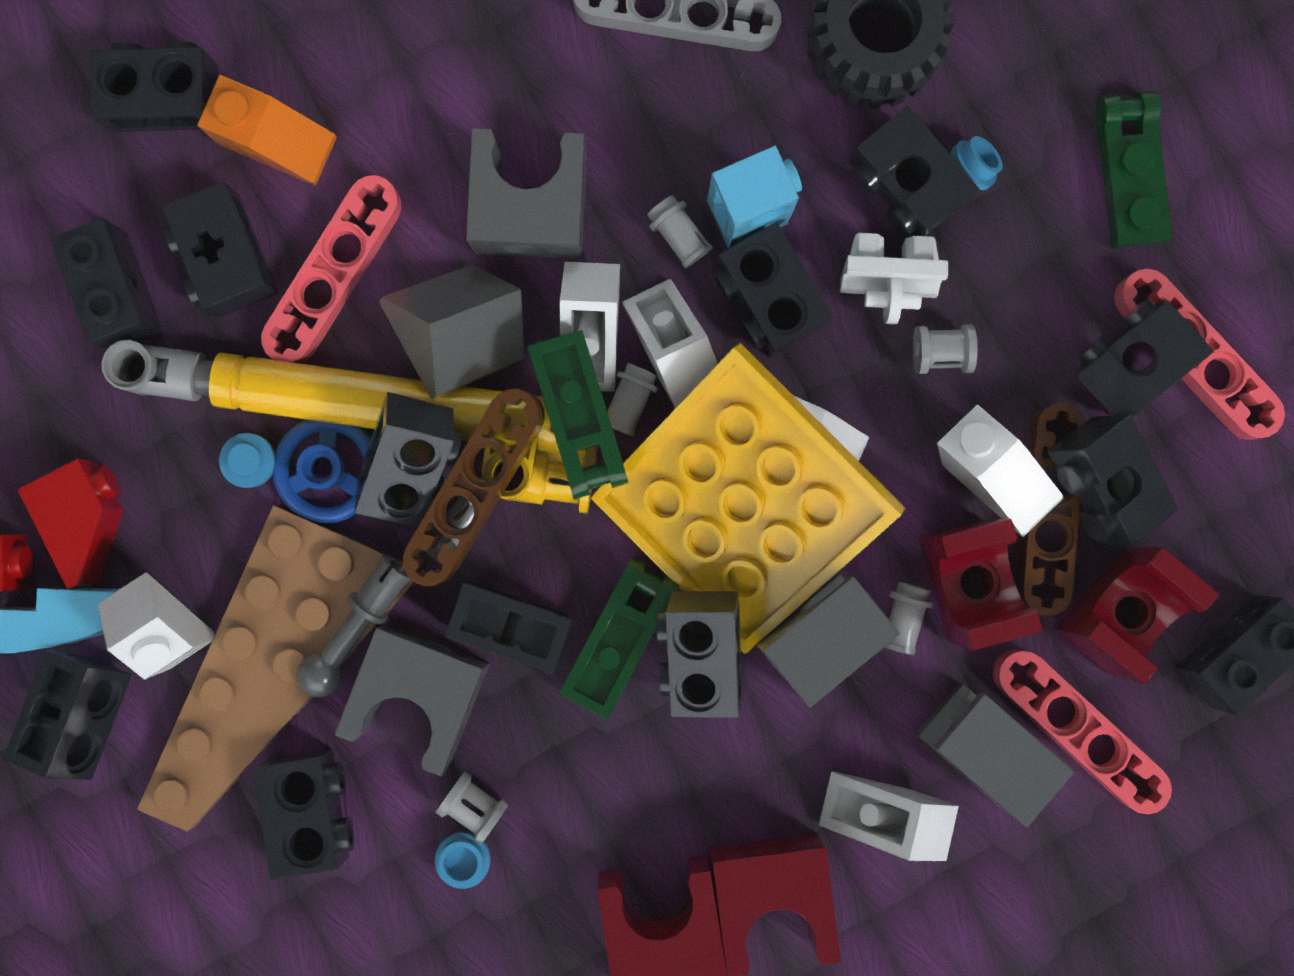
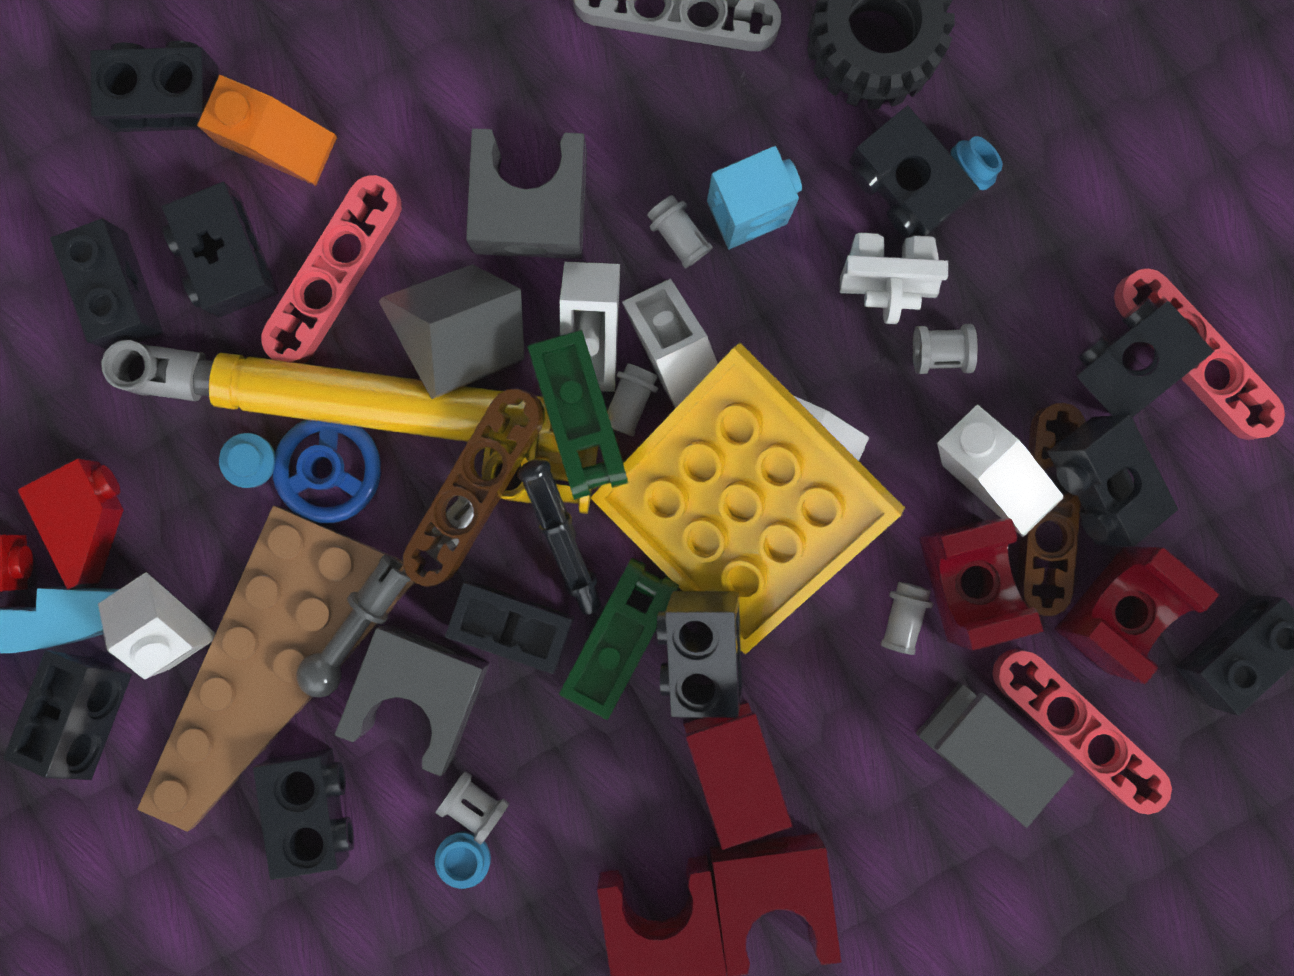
(404, 474): black brick -> none
(560, 533): none -> black piece
(737, 777): none -> dark red piece
(786, 285): black brick -> none
(827, 638): dark grey piece -> none
(889, 817): white slope -> none
(1133, 171): dark green plate -> none

